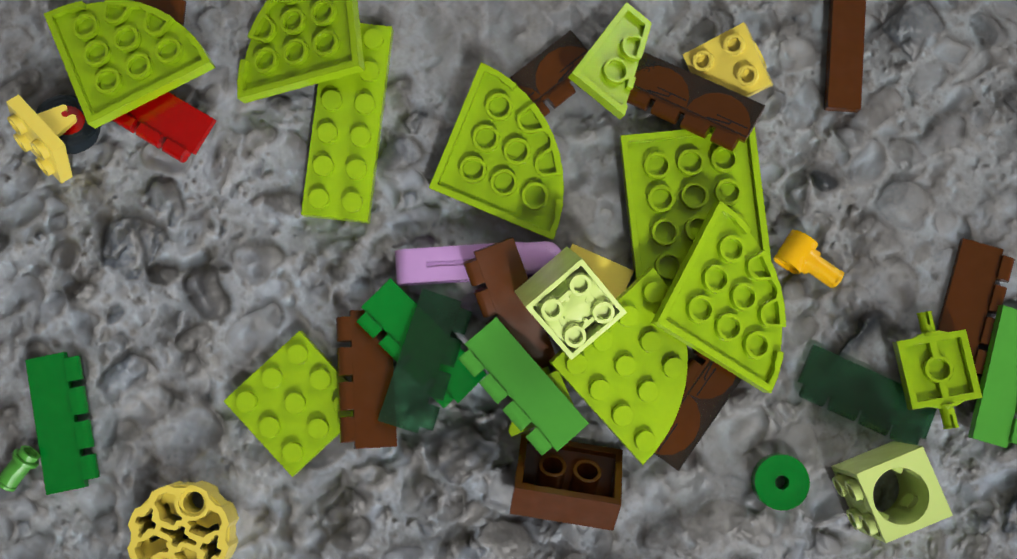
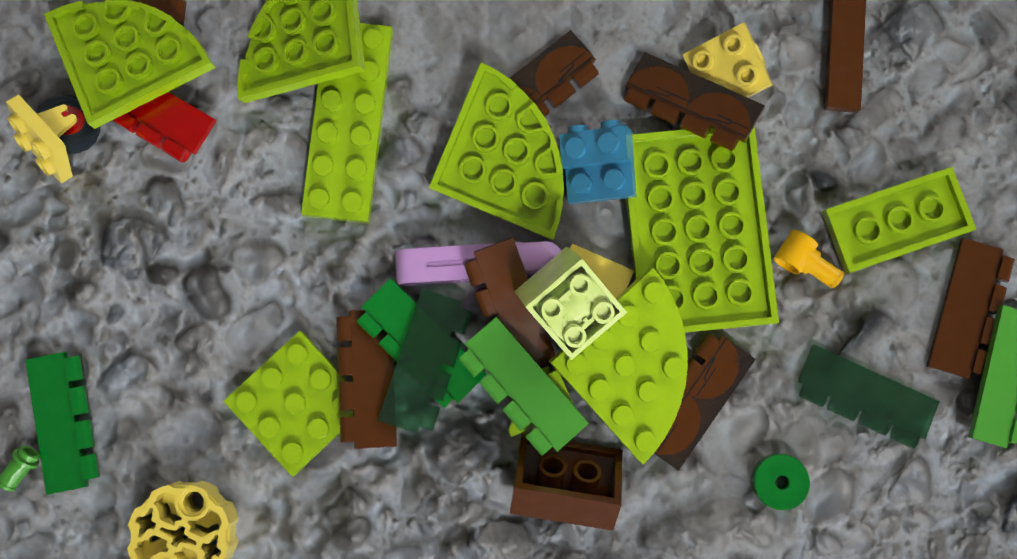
(598, 162): none -> dark azure plate
(612, 61): lime wing -> none
(728, 301): lime plate -> none
(898, 220): none -> lime plate
(919, 495): yellowish green brick -> none
(937, 370): lime plate -> none

